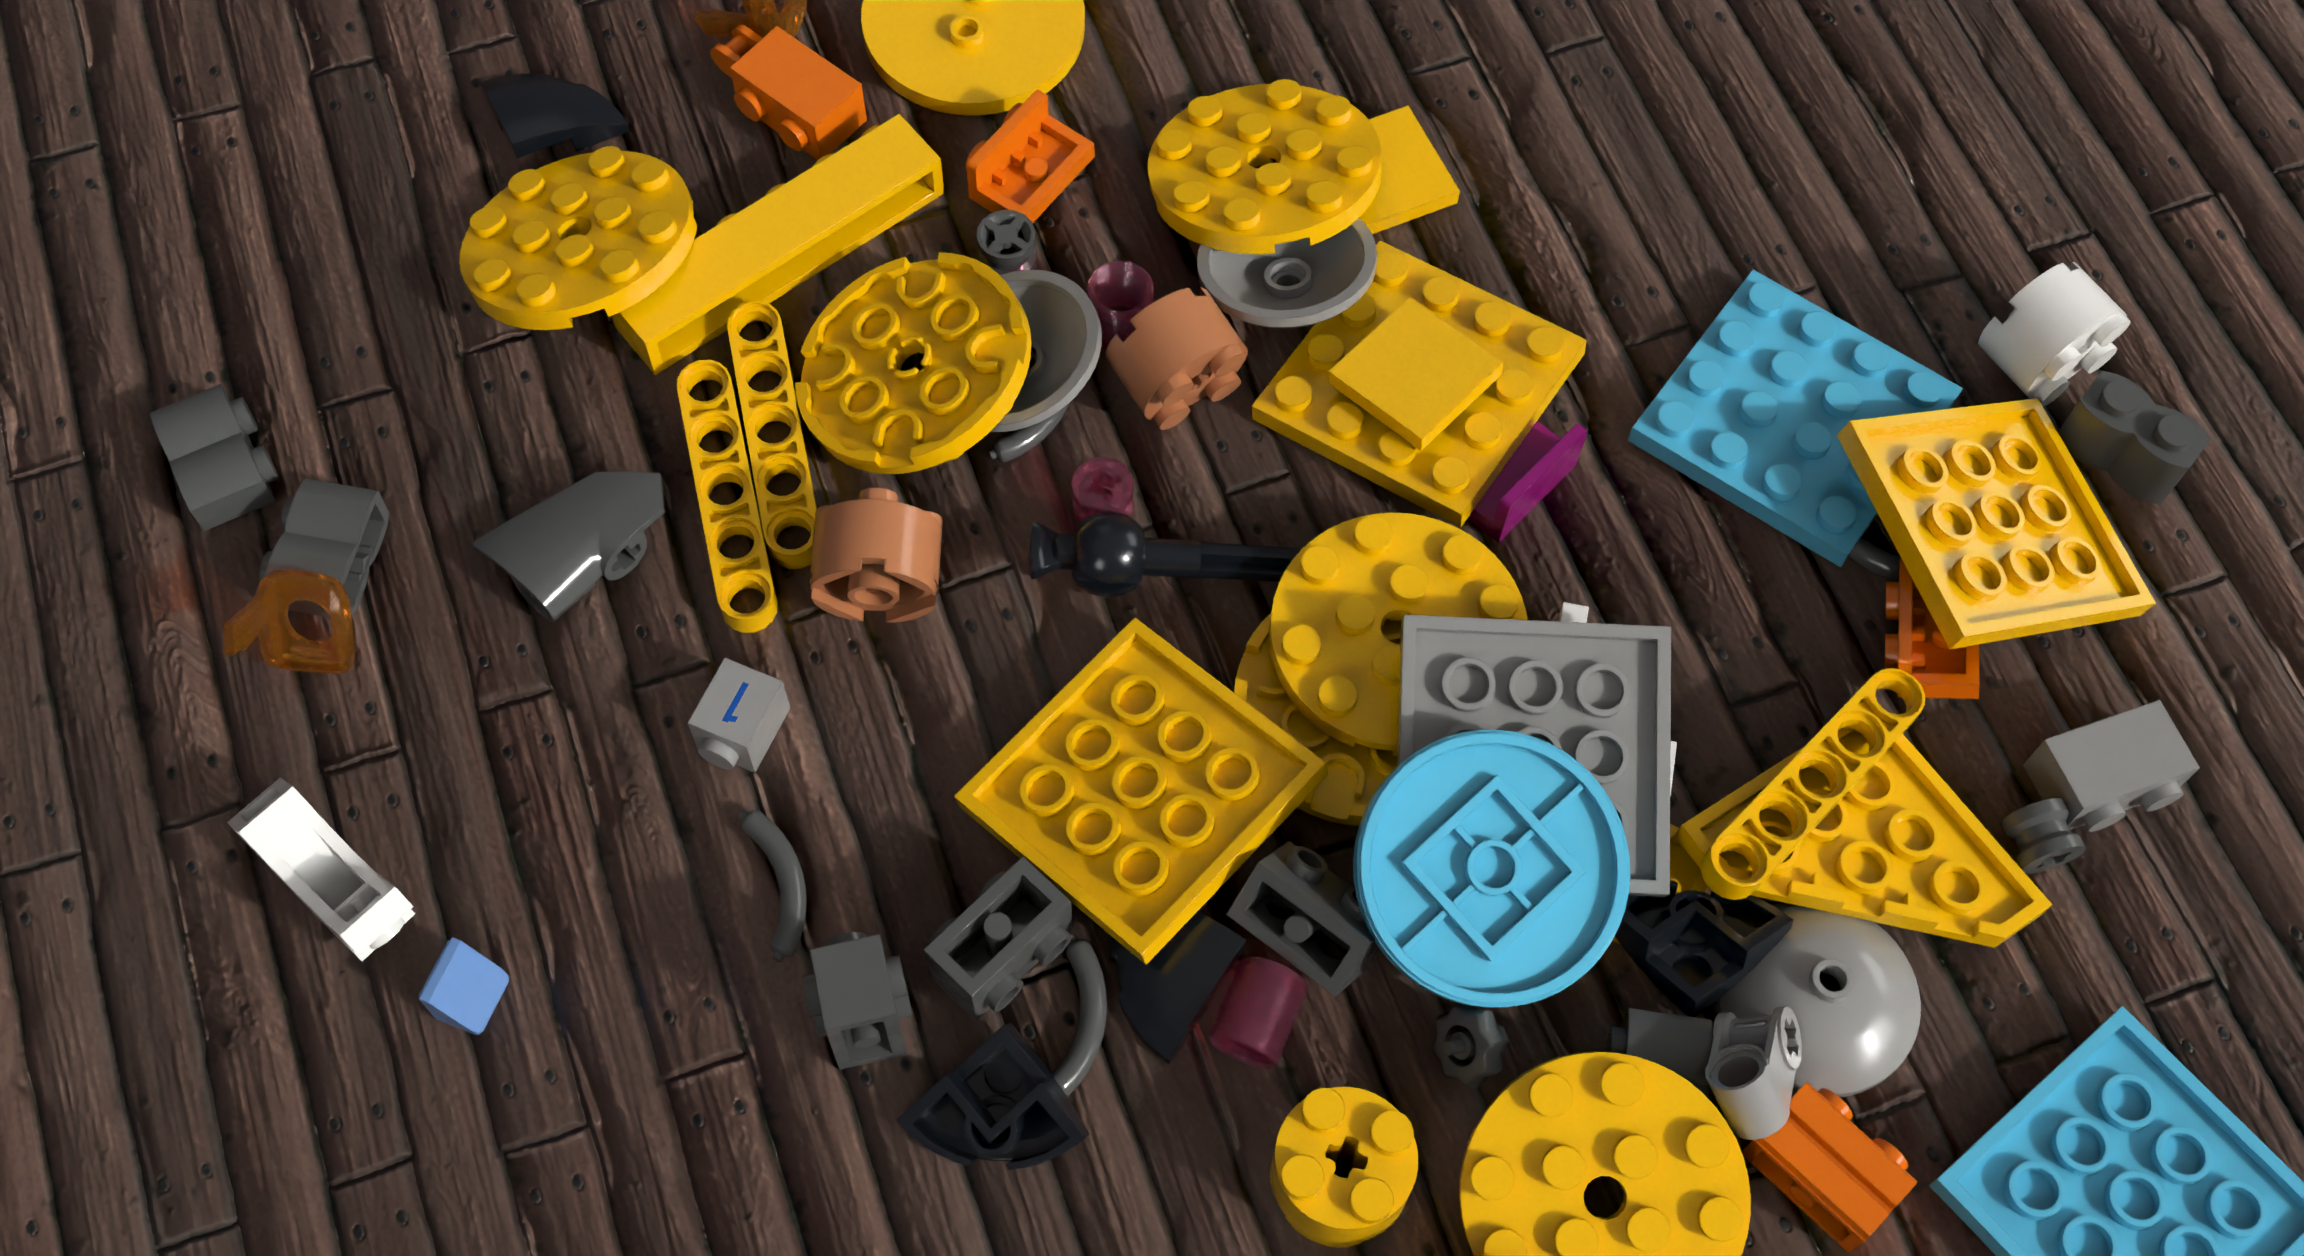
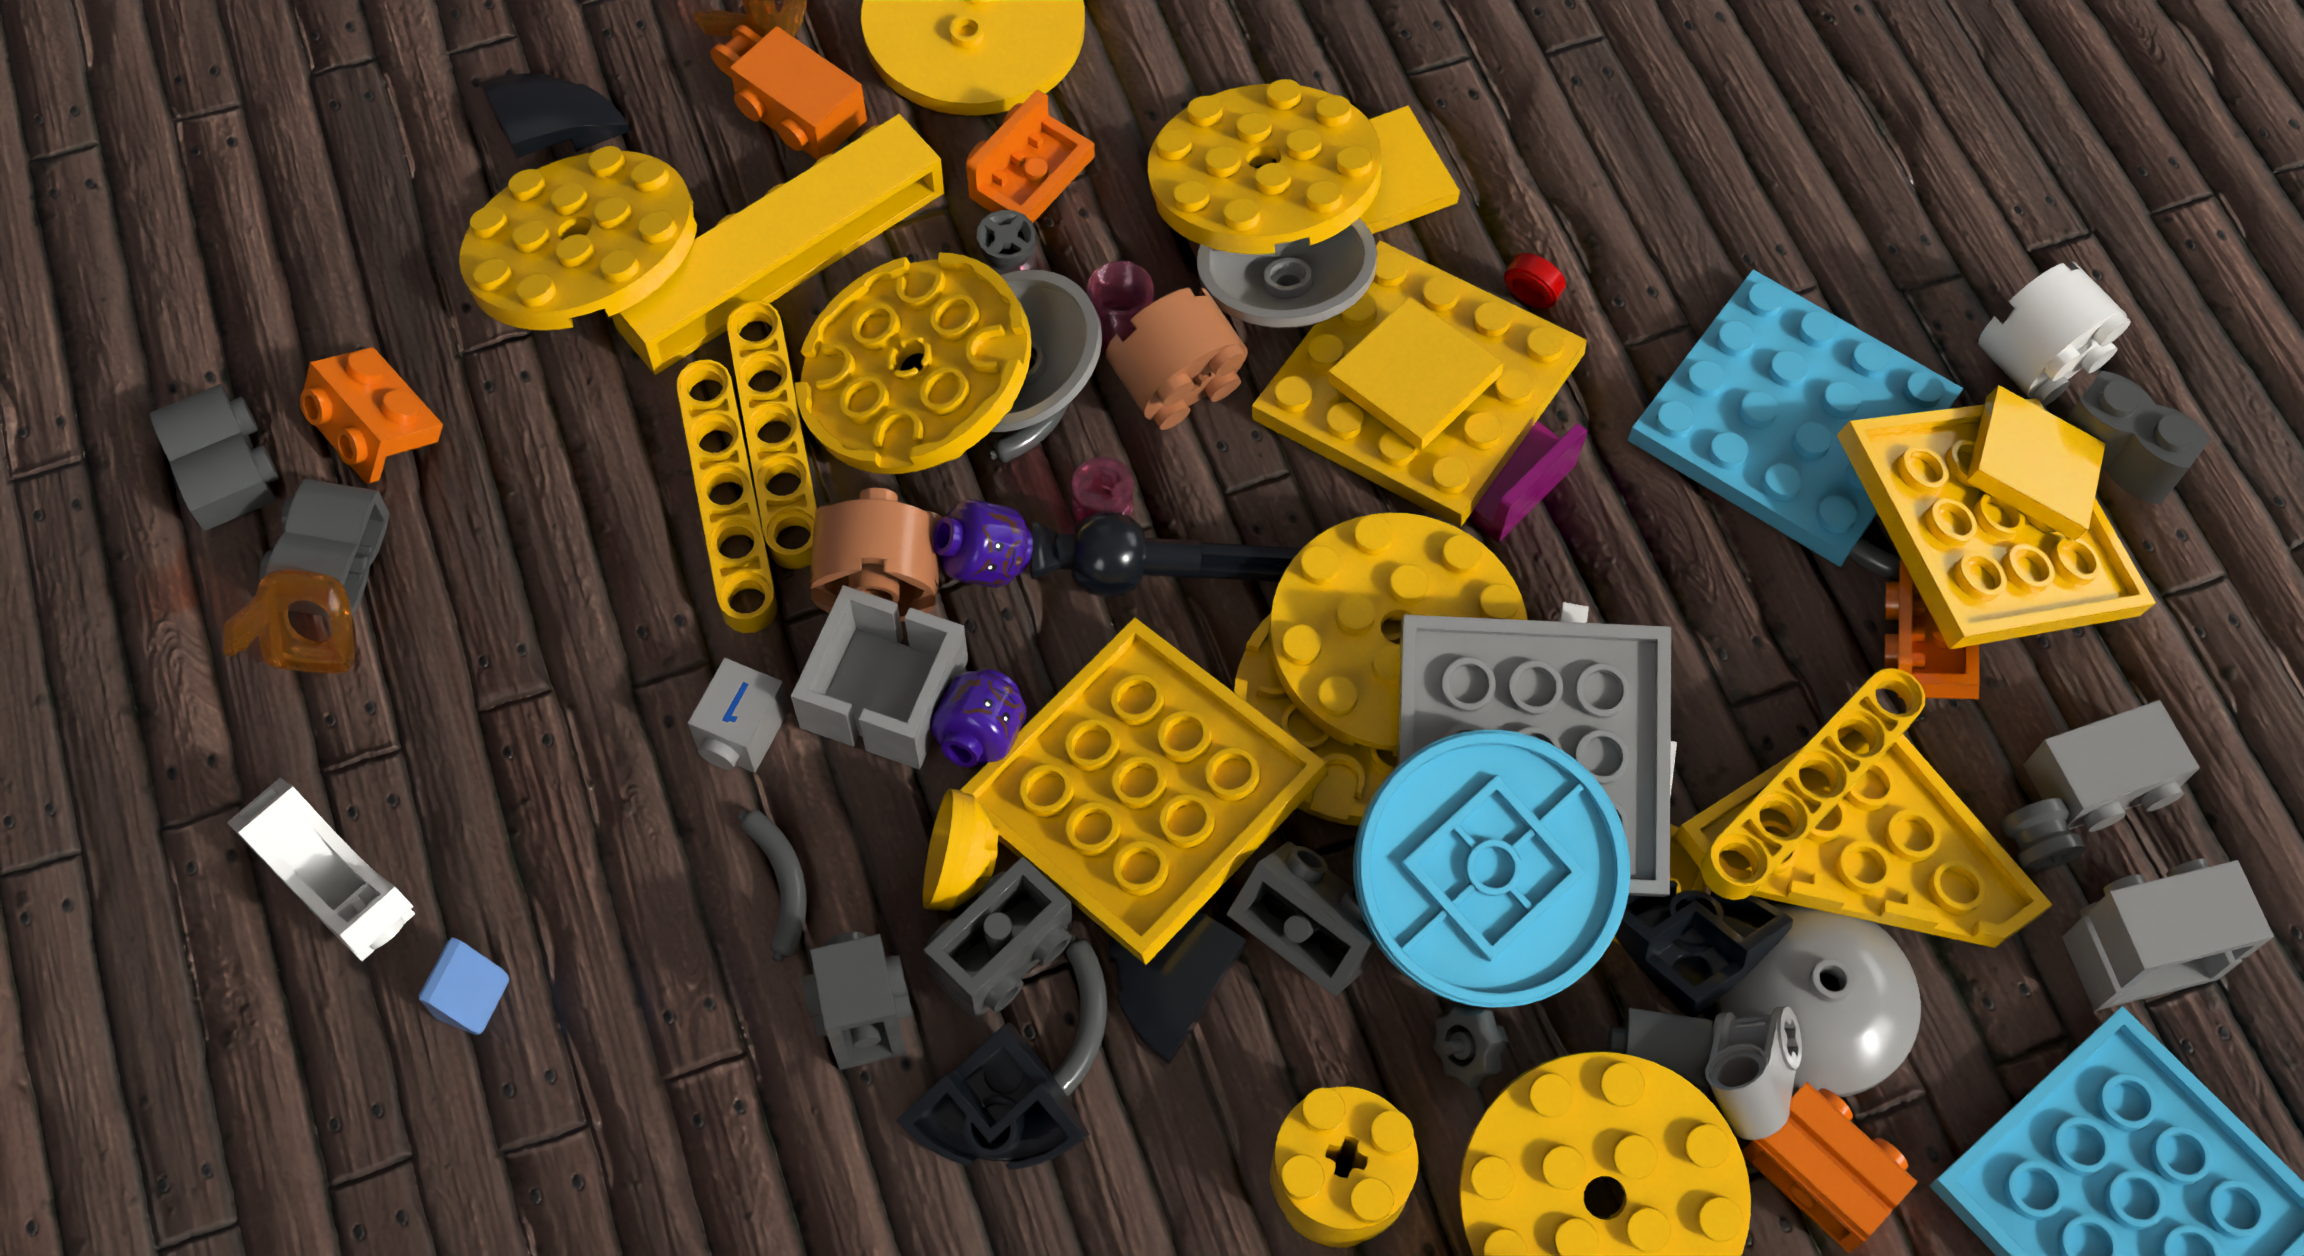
(366, 410): none -> orange bracket
(576, 538): dark grey panel -> none
(873, 684): none -> light grey piece
(959, 852): none -> yellow piece
(978, 718): none -> dark purple head
(983, 543): none -> dark purple head
(1258, 1012): clear pink piece -> none
(1534, 280): none -> red tile
(2036, 463): none -> yellow tile
(2166, 932): none -> light grey piece

